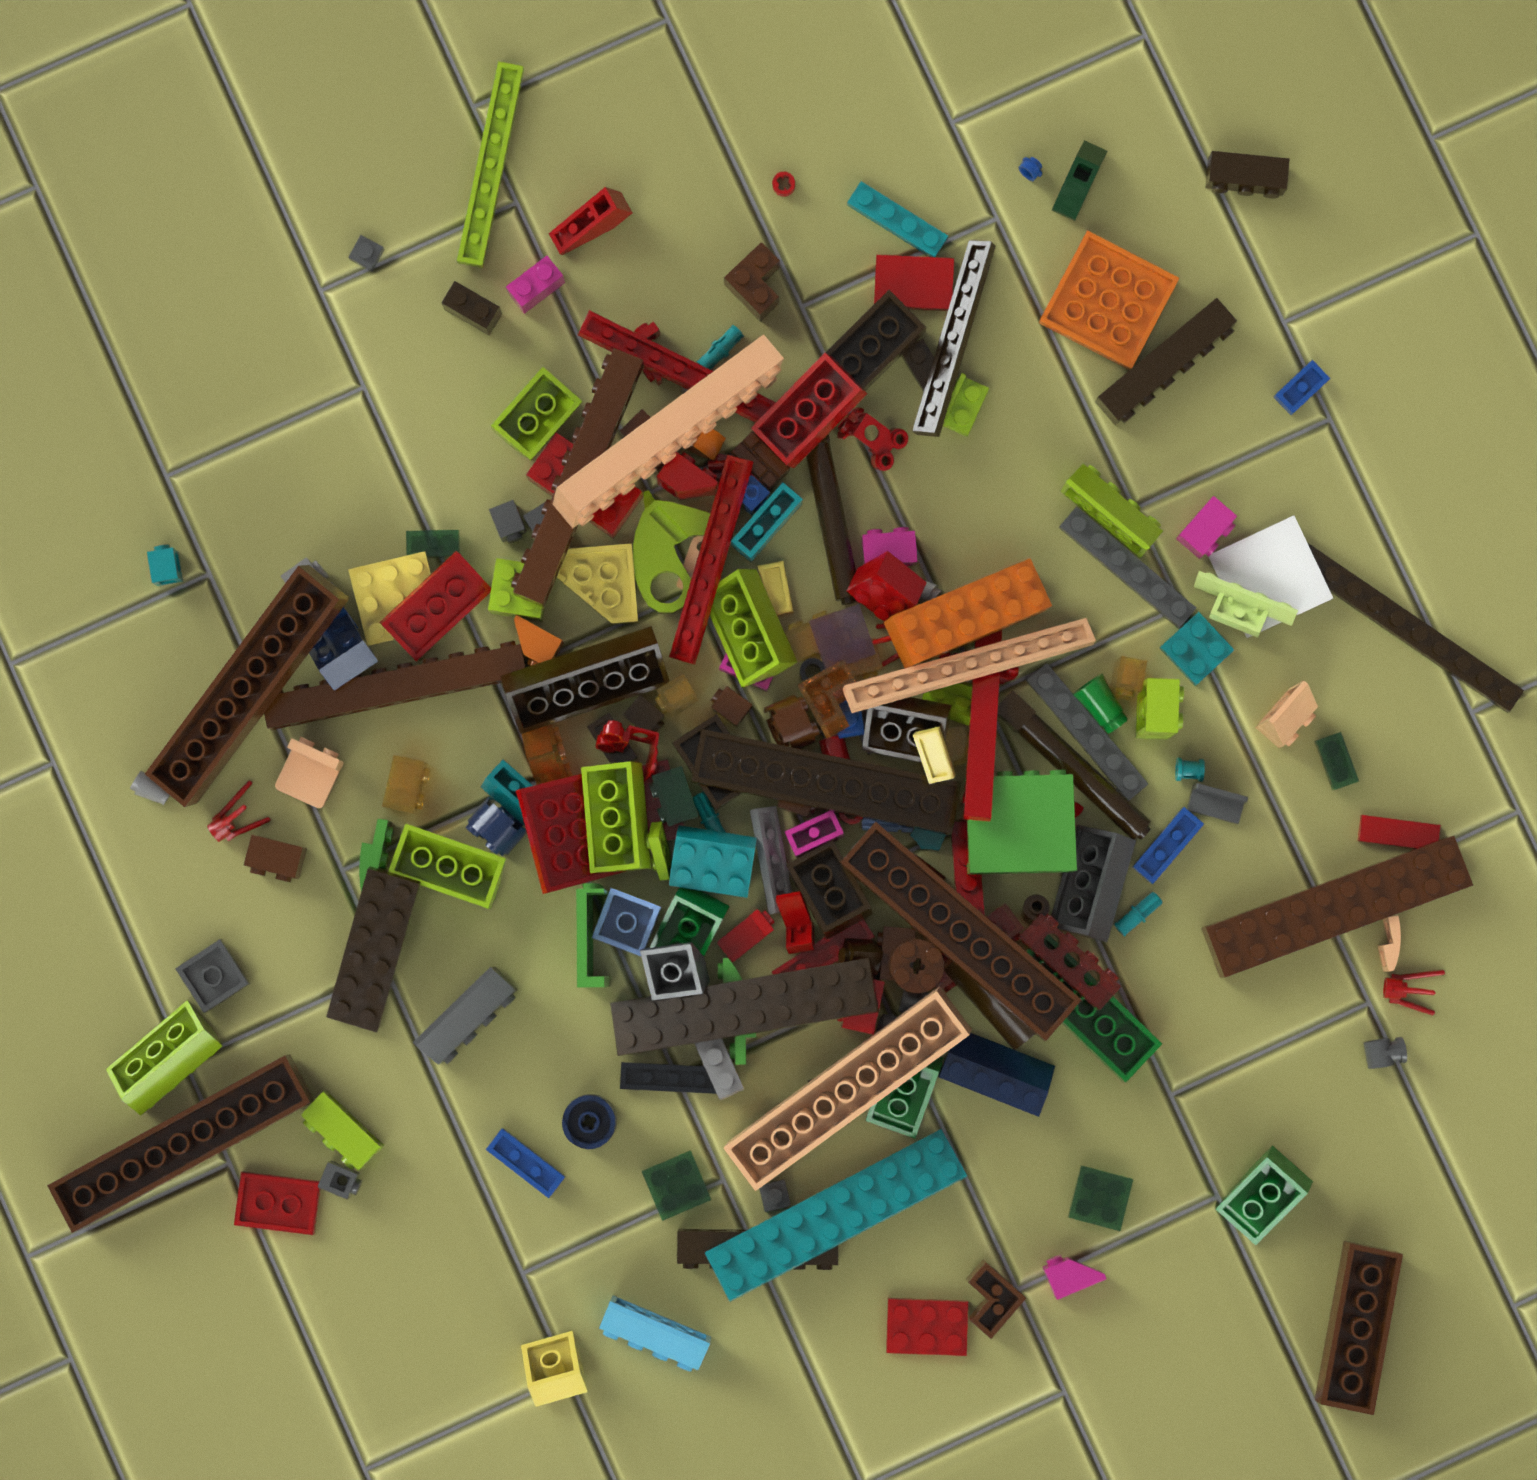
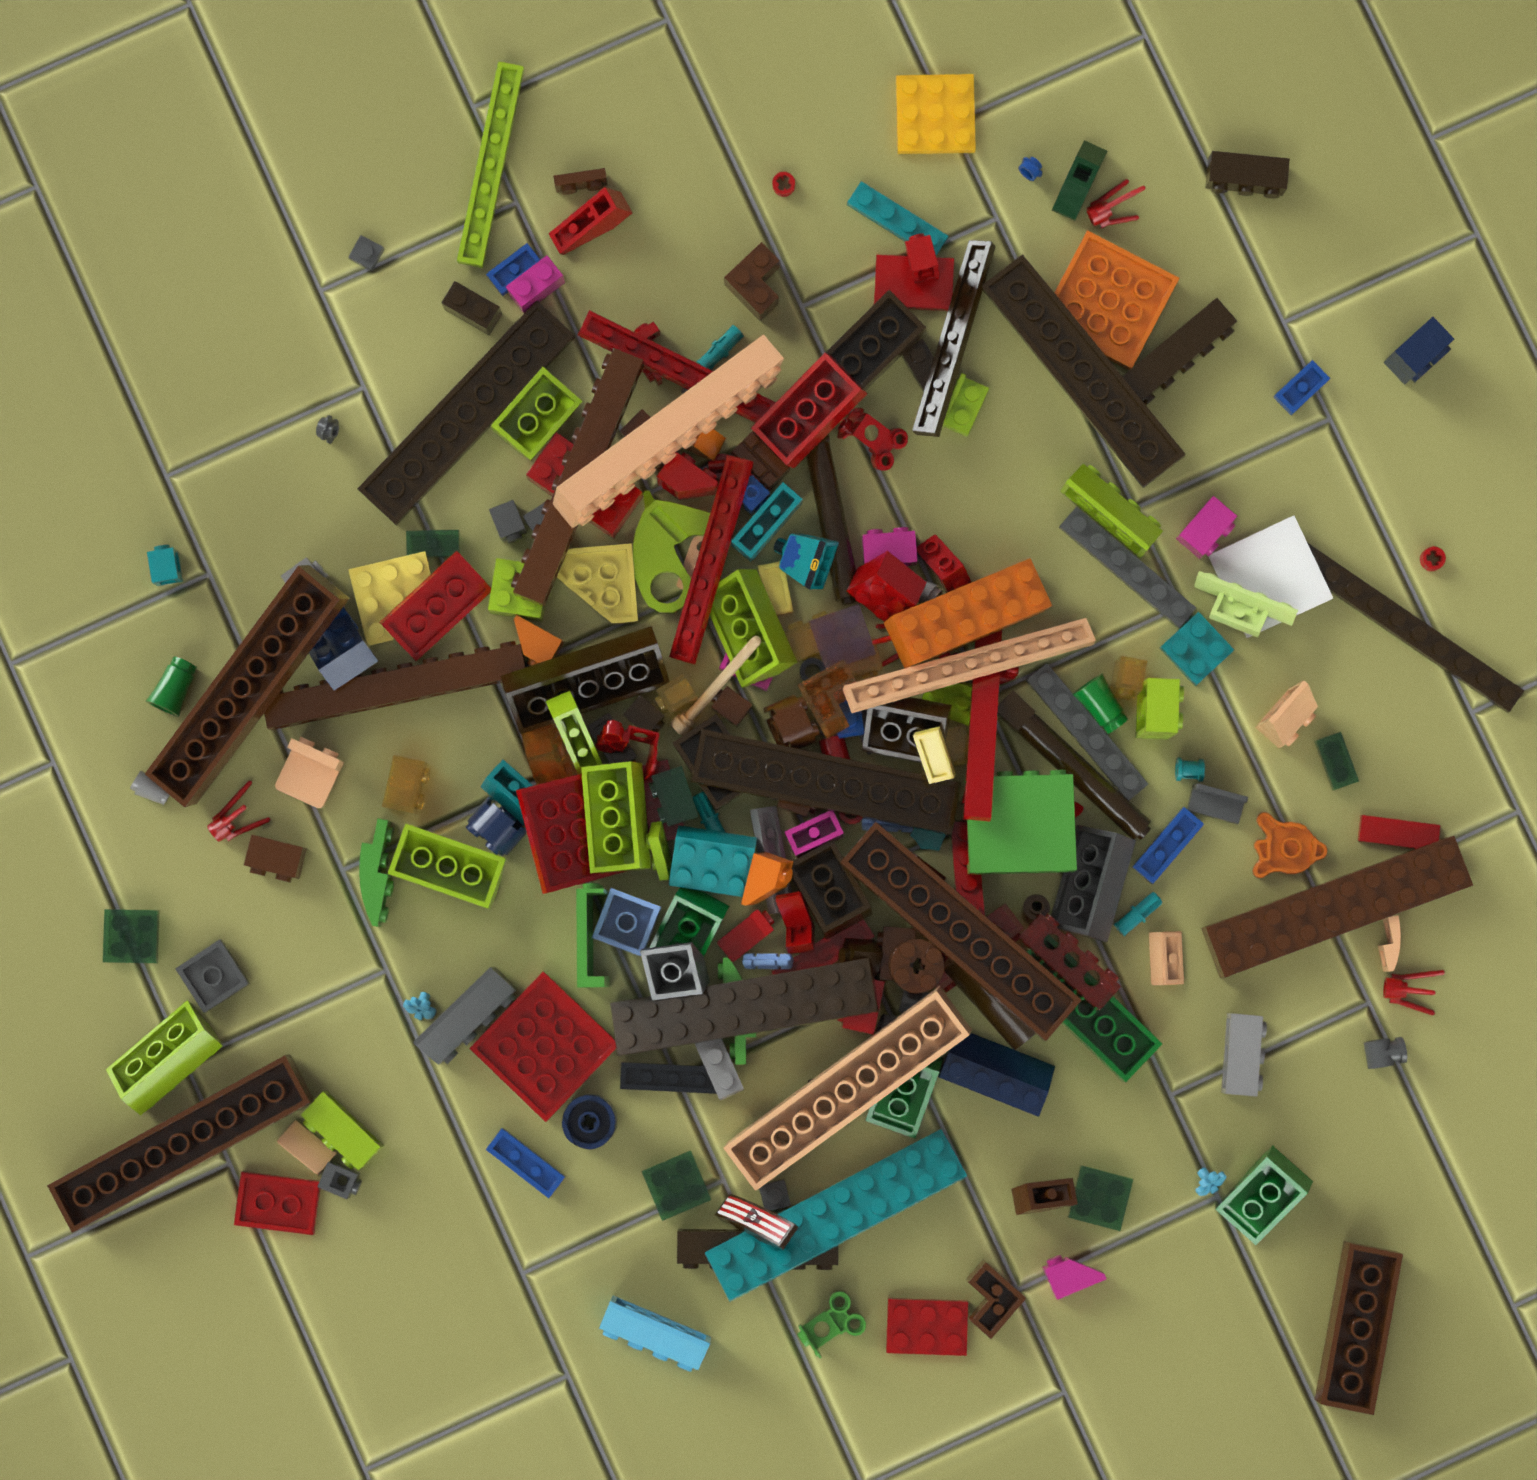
(131, 936): none -> clear green plate
(173, 687): none -> green plant
(306, 1147): none -> light nougat slope
(327, 429): none -> dark grey plate
(373, 949): dark brown plate -> none
(420, 1007): none -> medium azure plant
(465, 413): none -> dark brown plate
(512, 268): none -> blue plate
(544, 1046): none -> red plate
(553, 1368): light yellow slope -> none
(573, 731): none -> lime brick
(589, 179): none -> reddish brown plate
(684, 722): none -> tan piece
(756, 1221): none -> slope
(766, 877): none -> orange slope
(768, 961): none -> light blue axle
(806, 558): none -> teal torso
(836, 1318): none -> bright green piece
(922, 258): none -> red brick
(935, 114): none -> yellow plate
(943, 563): none -> red bracket
(1044, 1196): none -> reddish brown slope
(1083, 371): none -> dark brown plate
(1100, 211): none -> red plant
(1166, 958): none -> light nougat slope
(1209, 1181): none -> medium azure plant
(1243, 1054): none -> light grey brick
(1287, 847): none -> orange tile
(1424, 346): none -> dark blue brick
(1438, 552): none -> red bush

